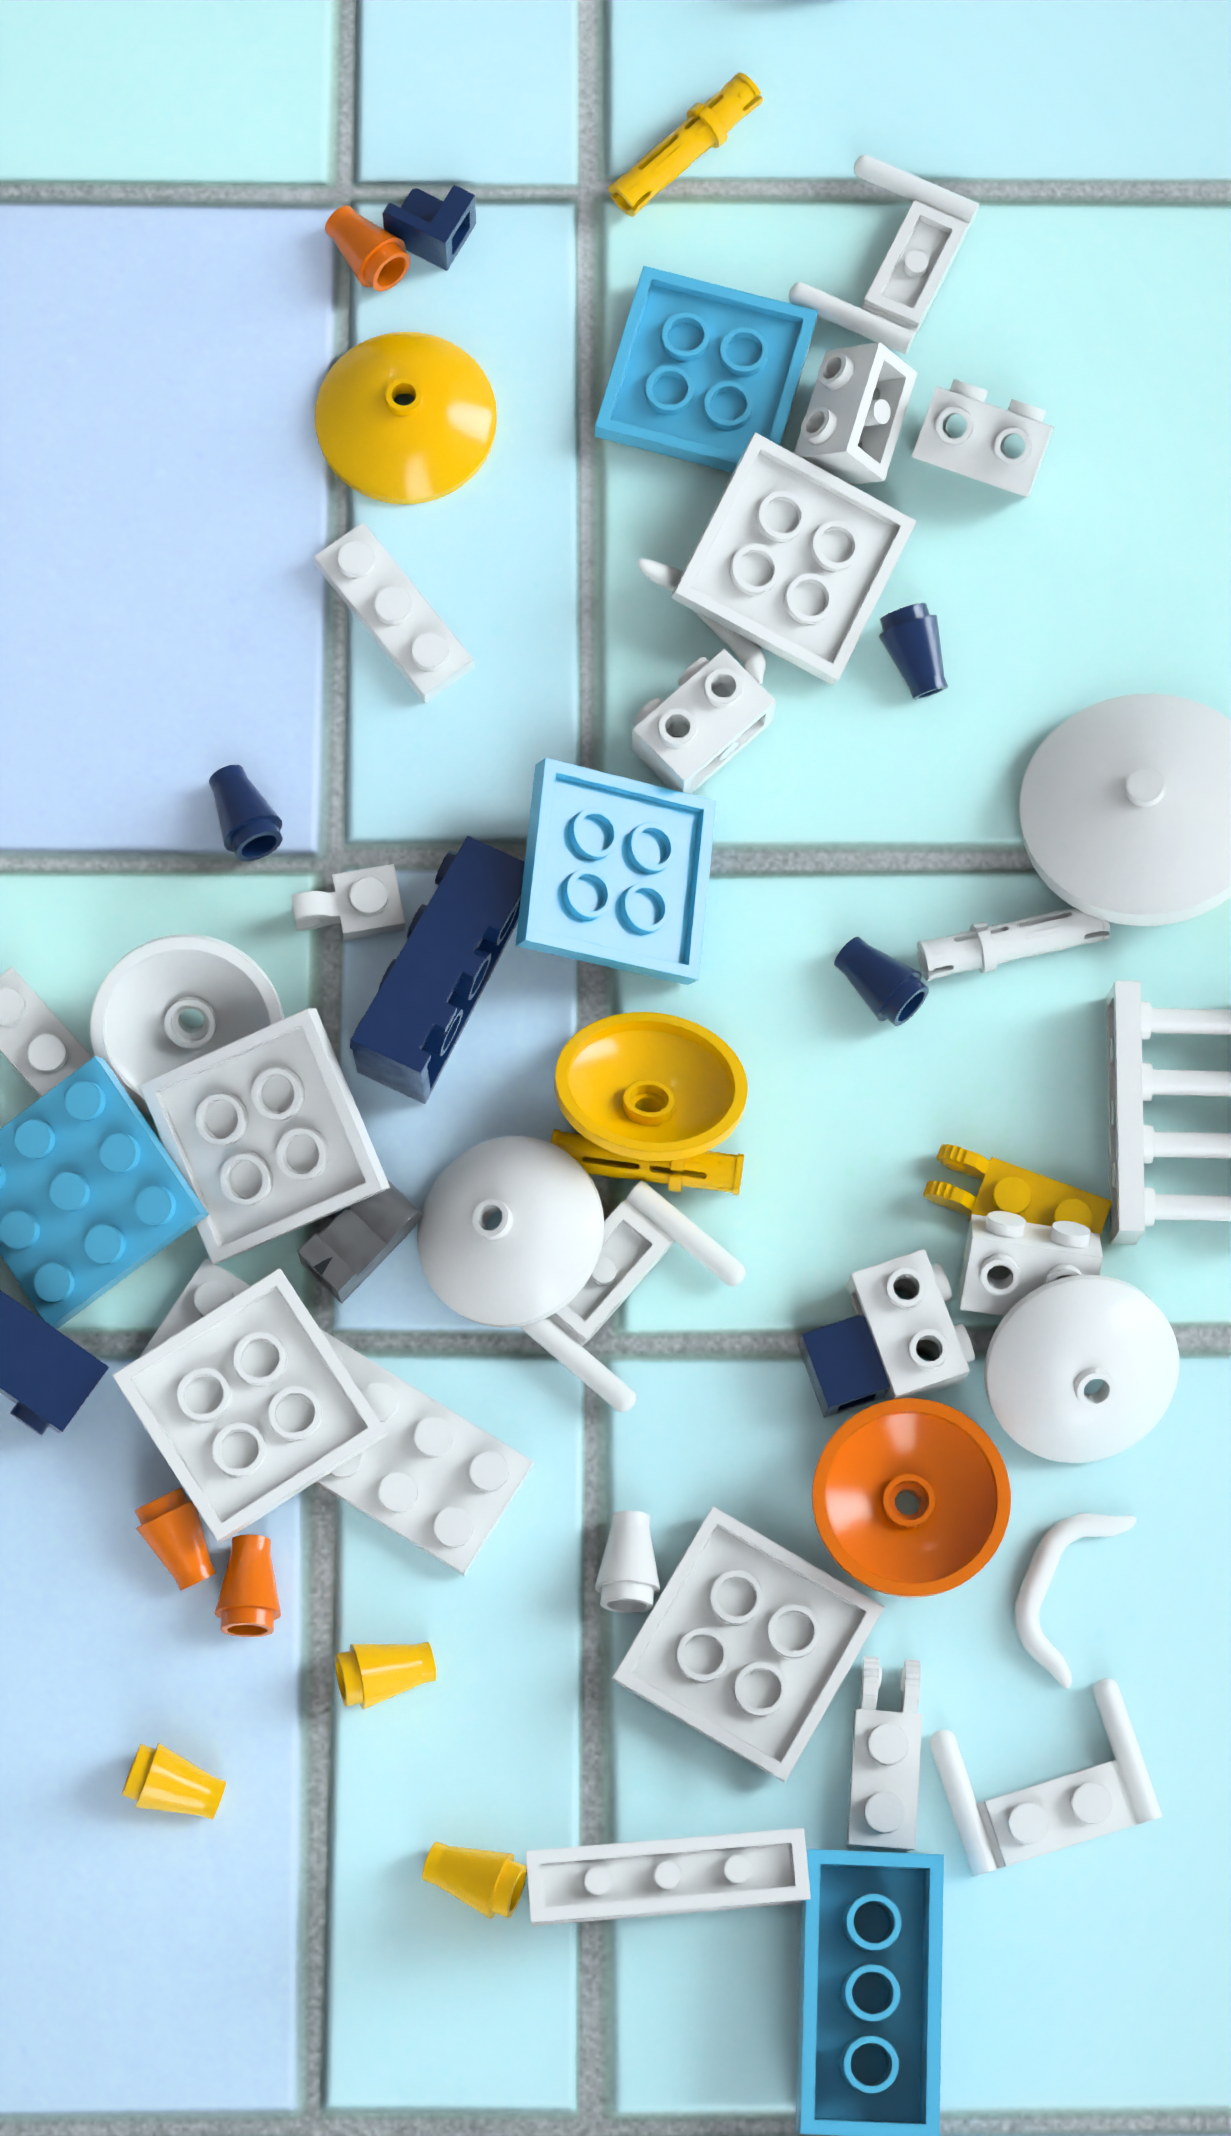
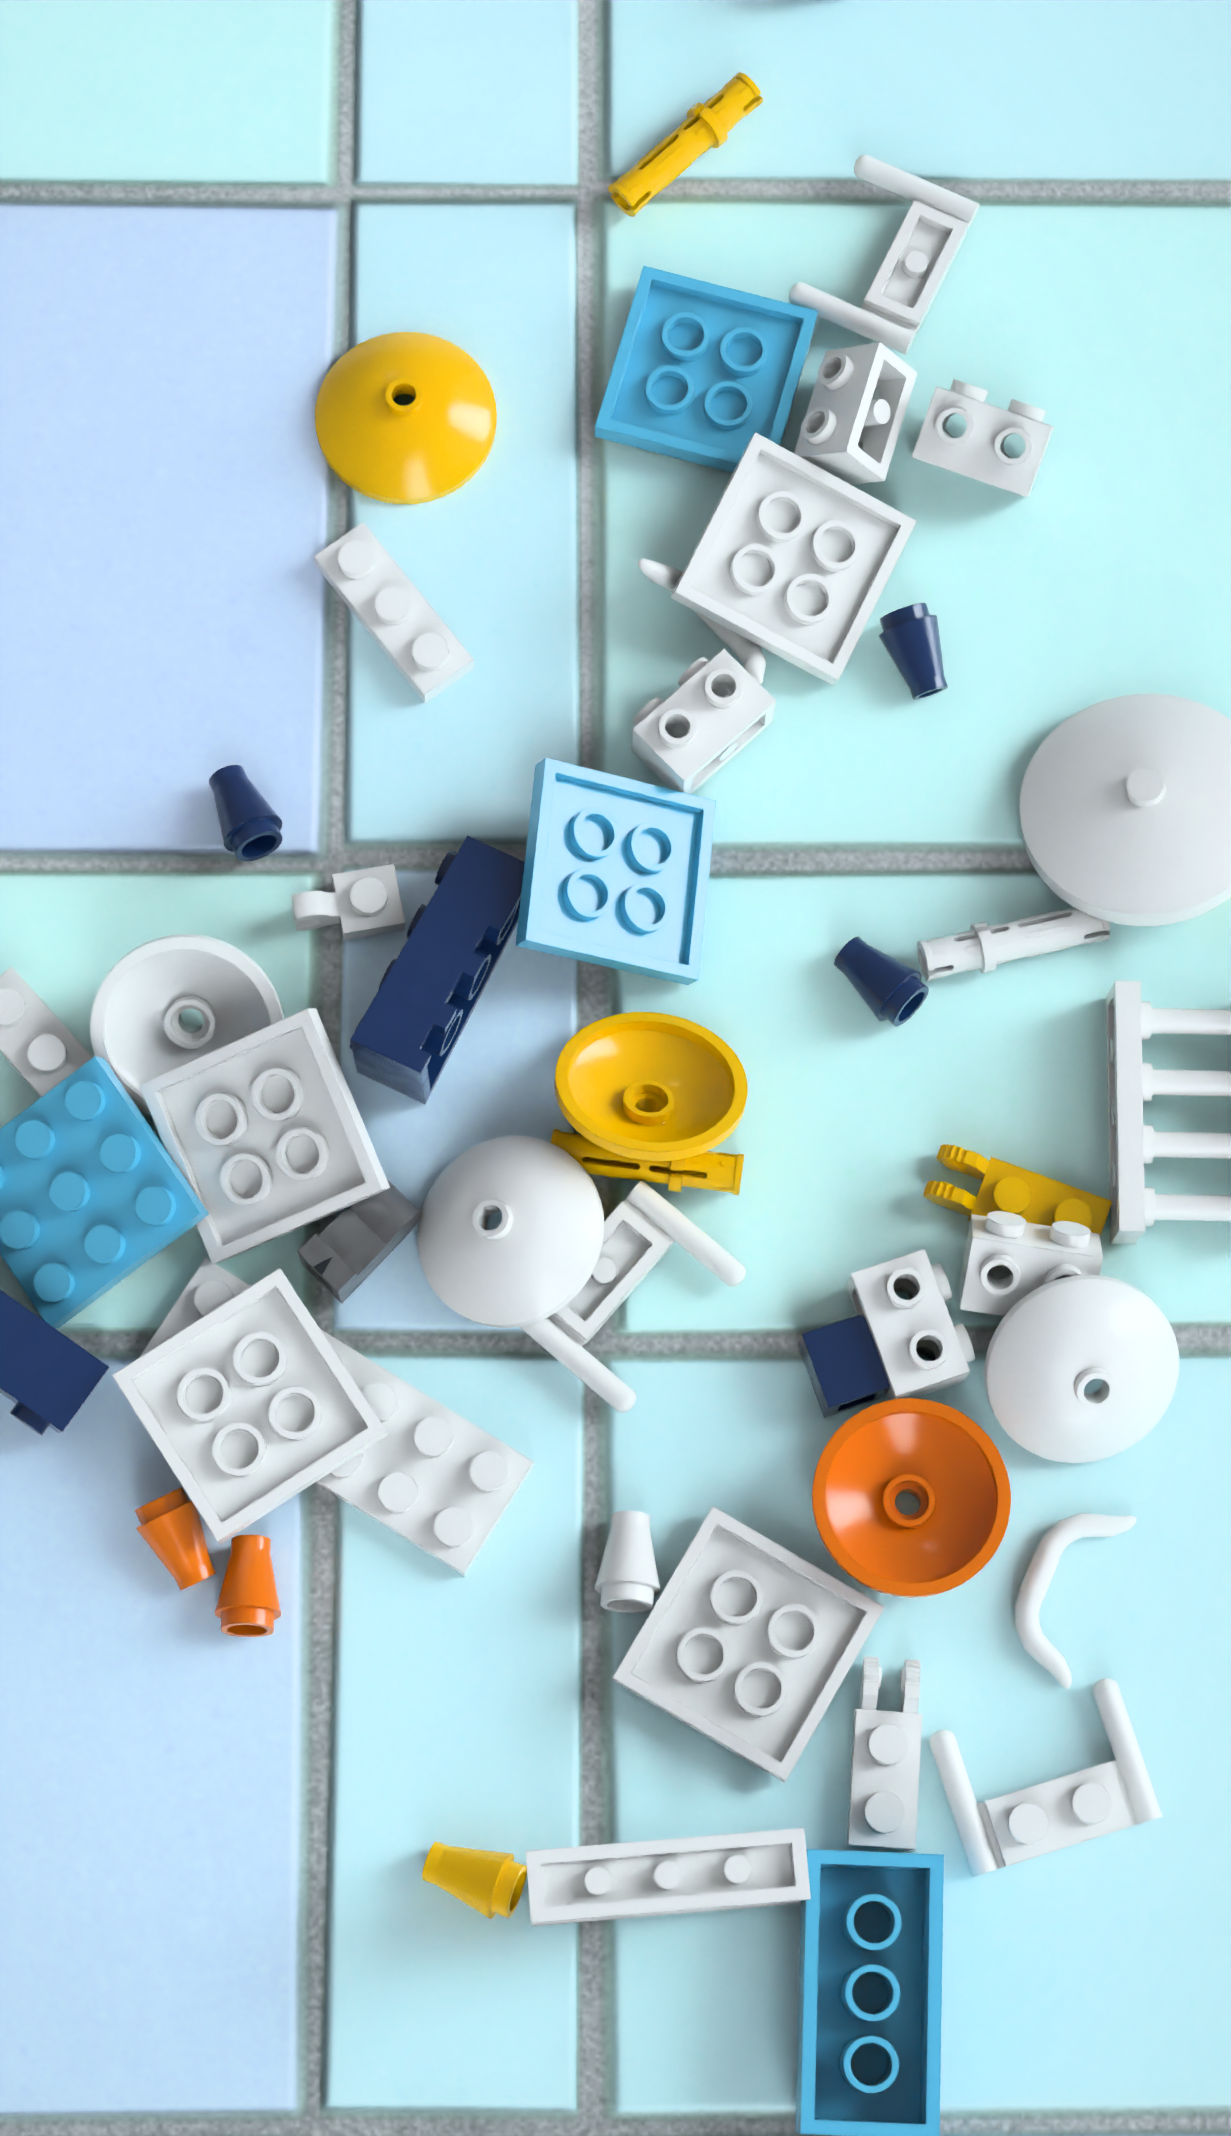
(171, 1784): yellow cone -> none
(370, 251): orange cone -> none
(381, 1671): yellow cone -> none
(433, 226): dark blue panel -> none

